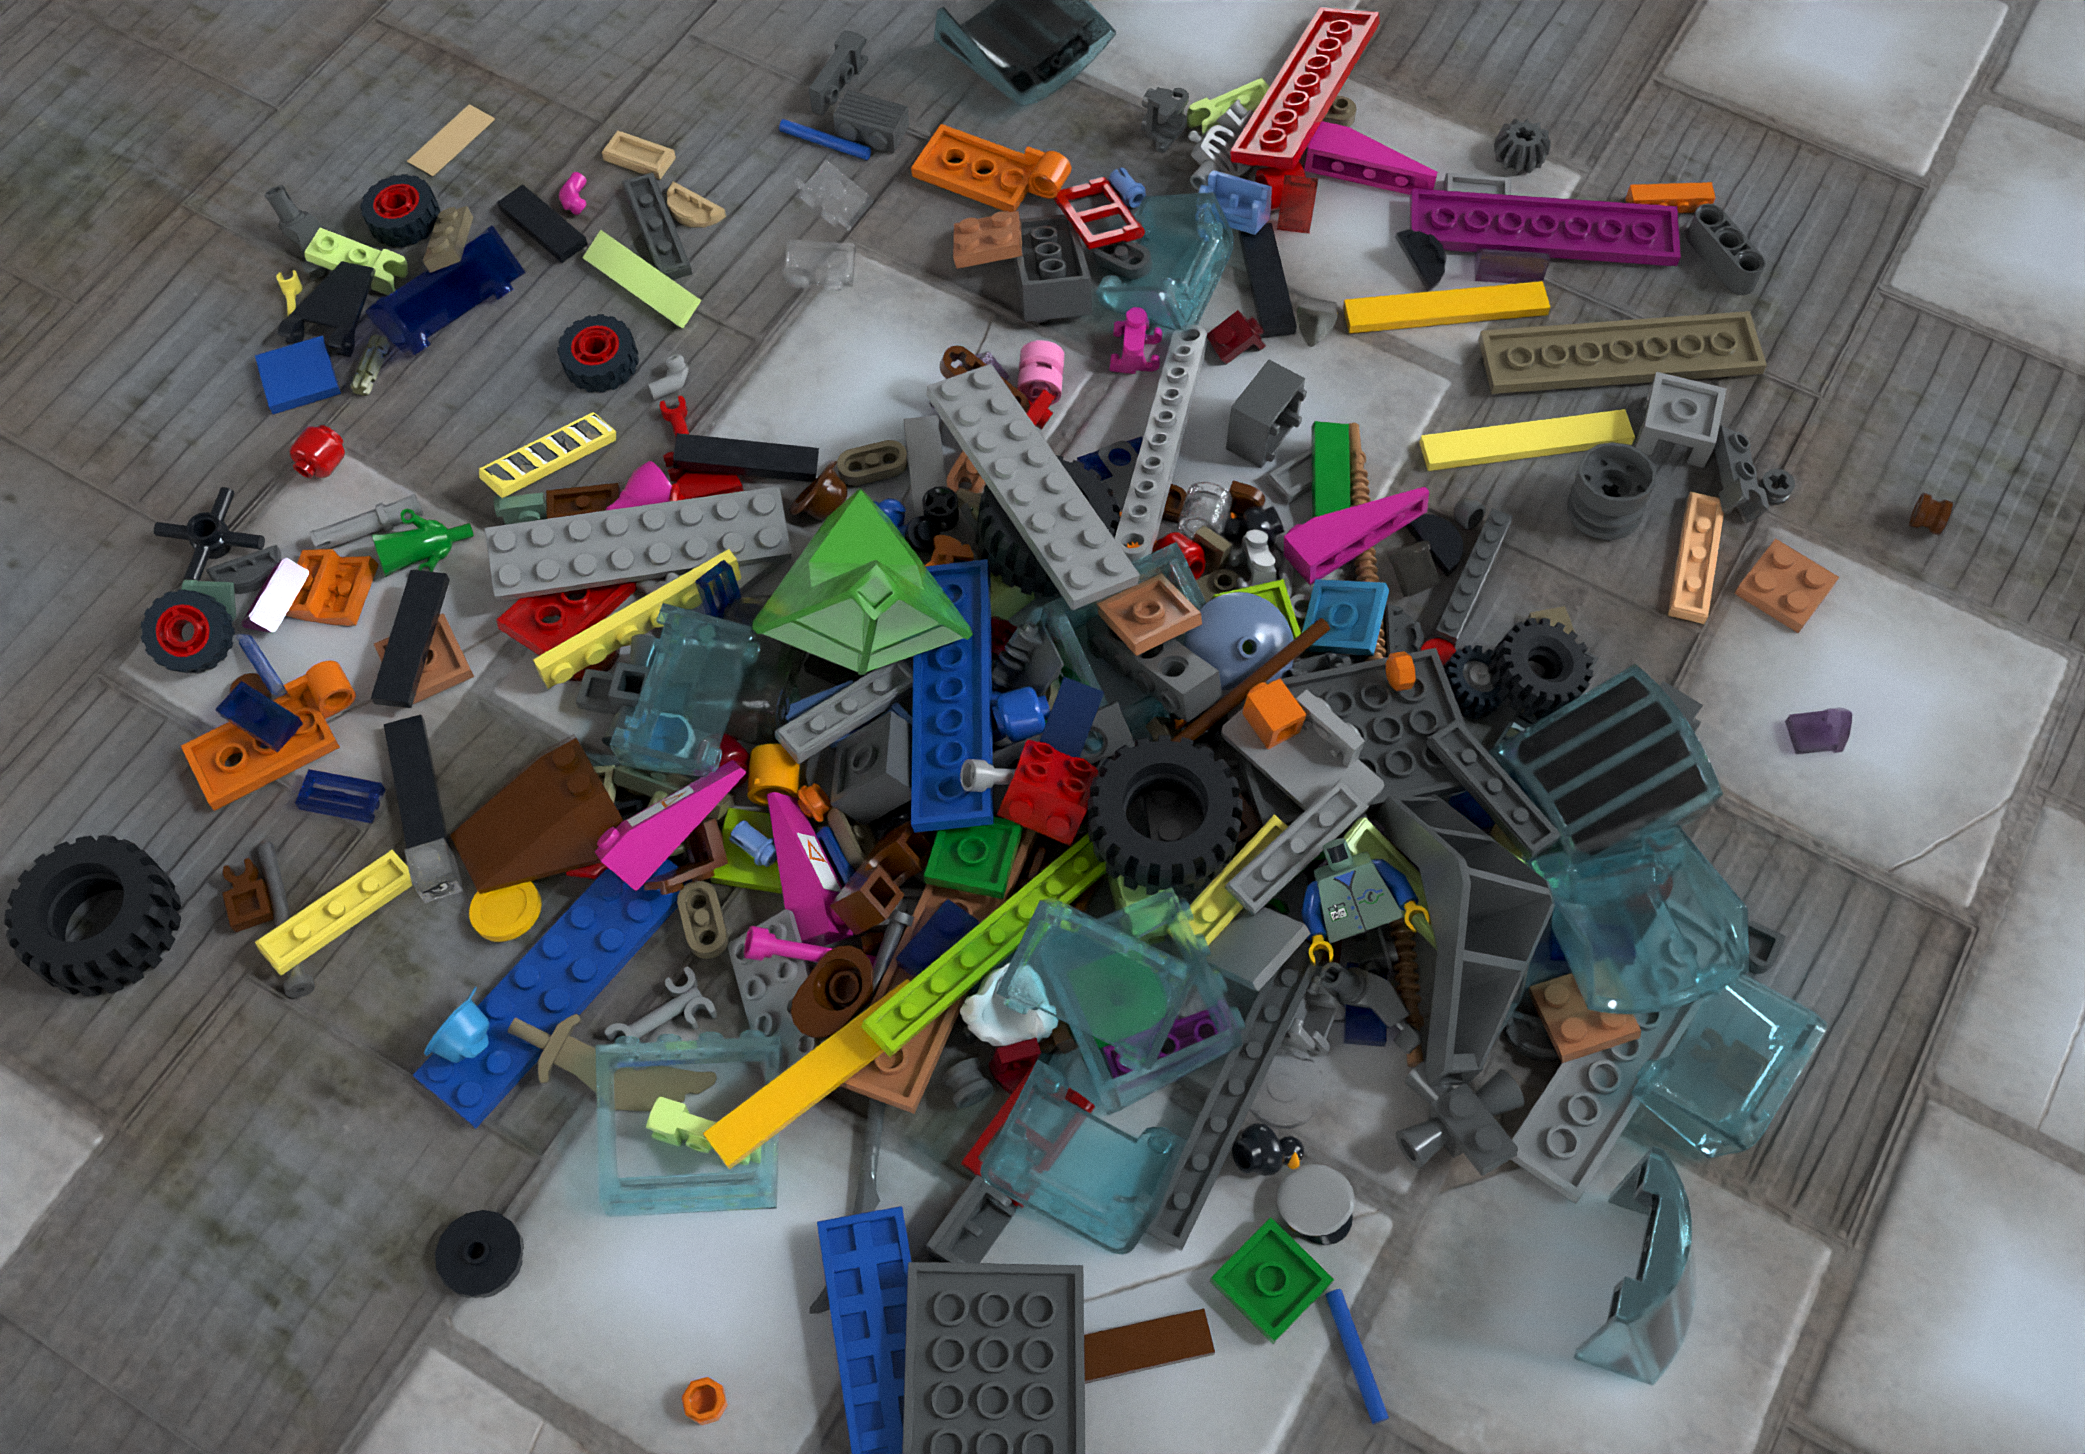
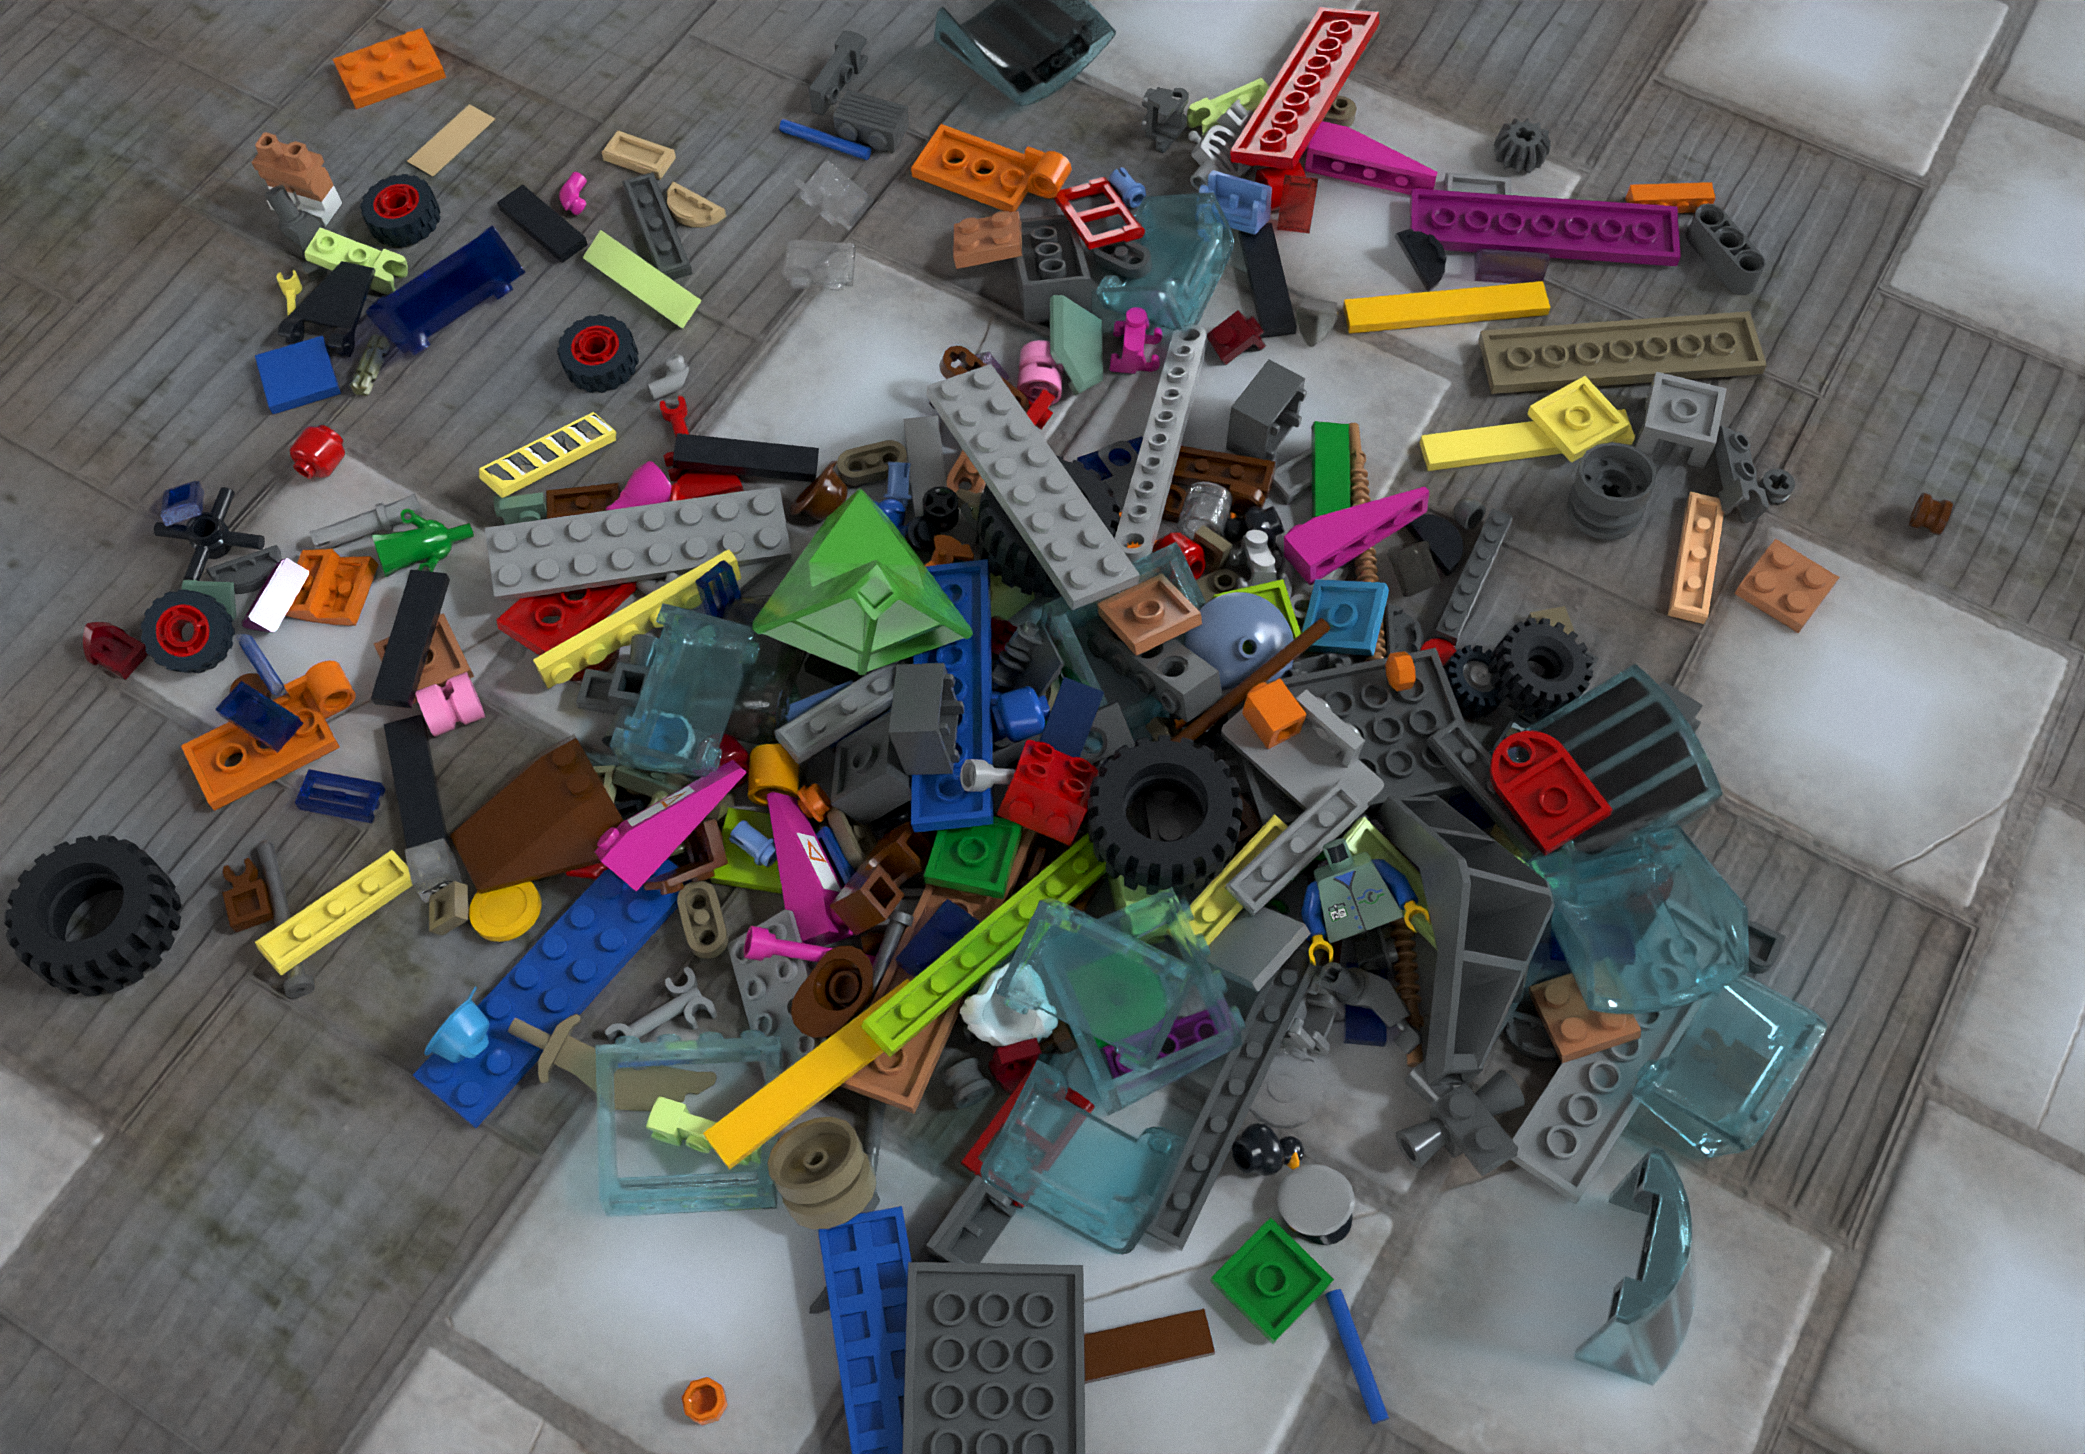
(112, 648): none -> dark red tile
(182, 503): none -> clear blue tile
(299, 173): none -> nougat hips
(389, 68): none -> orange plate
(448, 238): dark tan plate -> none
(448, 908): none -> dark tan plate
(450, 704): none -> bright pink wheel
(491, 1271): black plate -> none
(822, 1173): none -> dark tan wheel
(898, 482): none -> medium blue pin
(925, 718): none -> dark grey container
(1076, 343): none -> sand green tile
(1222, 468): none -> reddish brown plate
(1546, 792): none -> red tile
(1578, 418): none -> light yellow tile
(1820, 730): clear purple tile -> none

